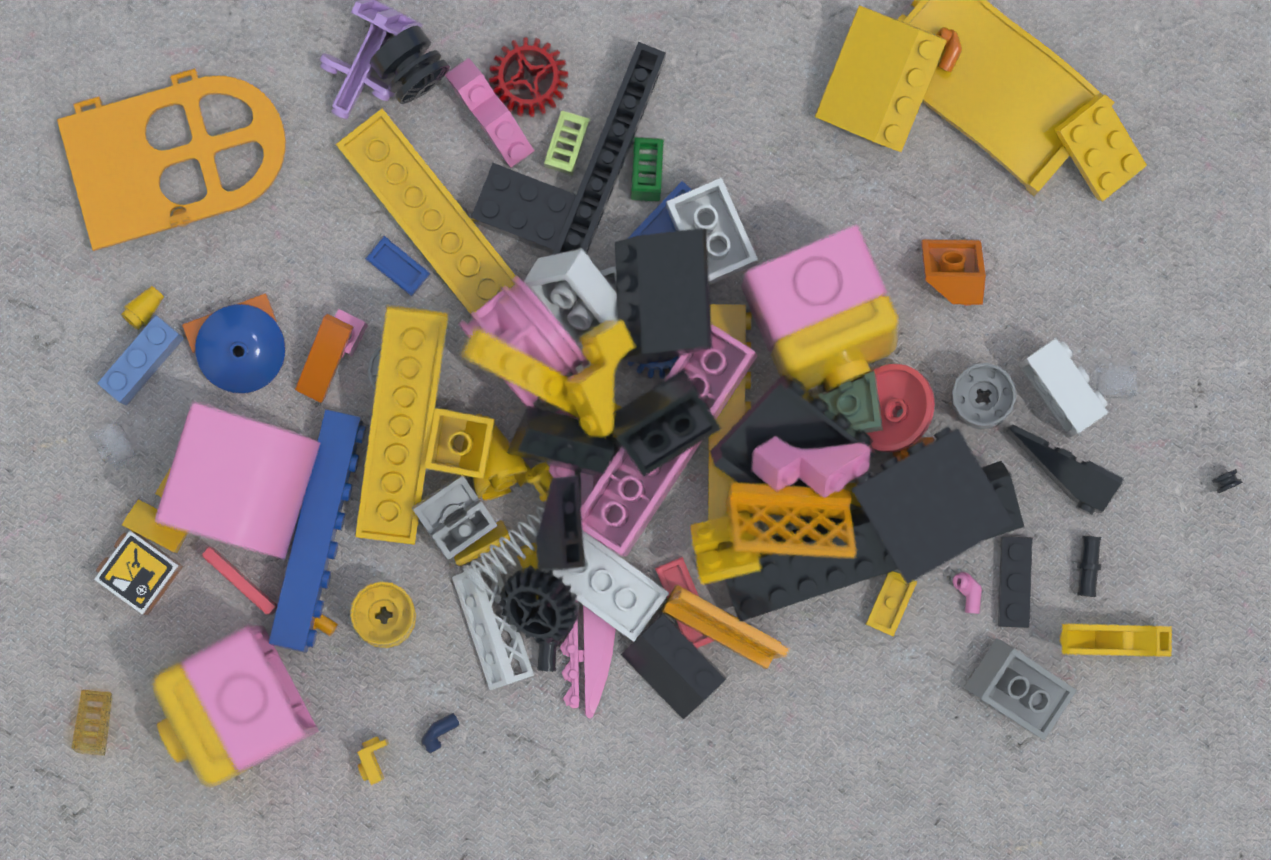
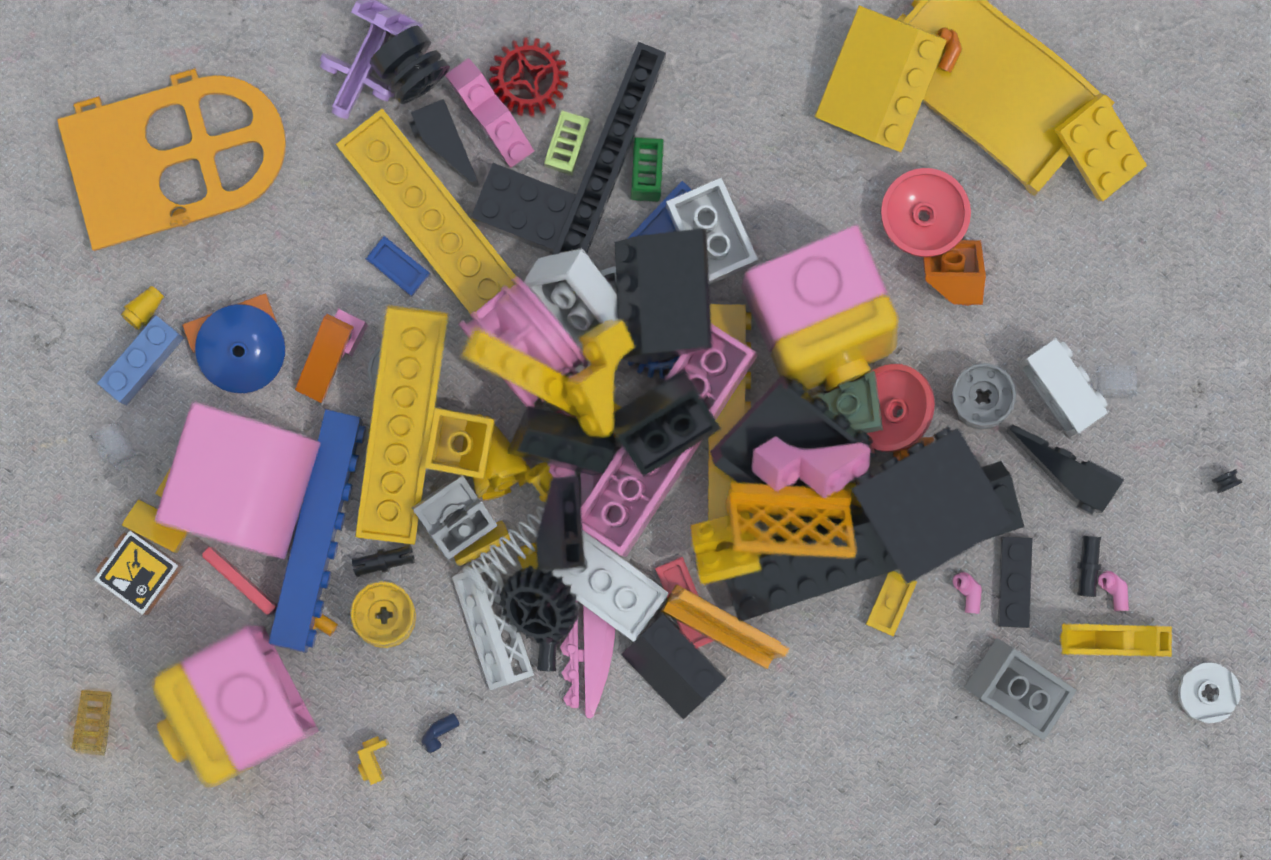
(383, 560): none -> black pin
(440, 135): none -> black slope
(927, 192): none -> coral dish
(1117, 588): none -> bright pink arm
(1222, 703): none -> white plate

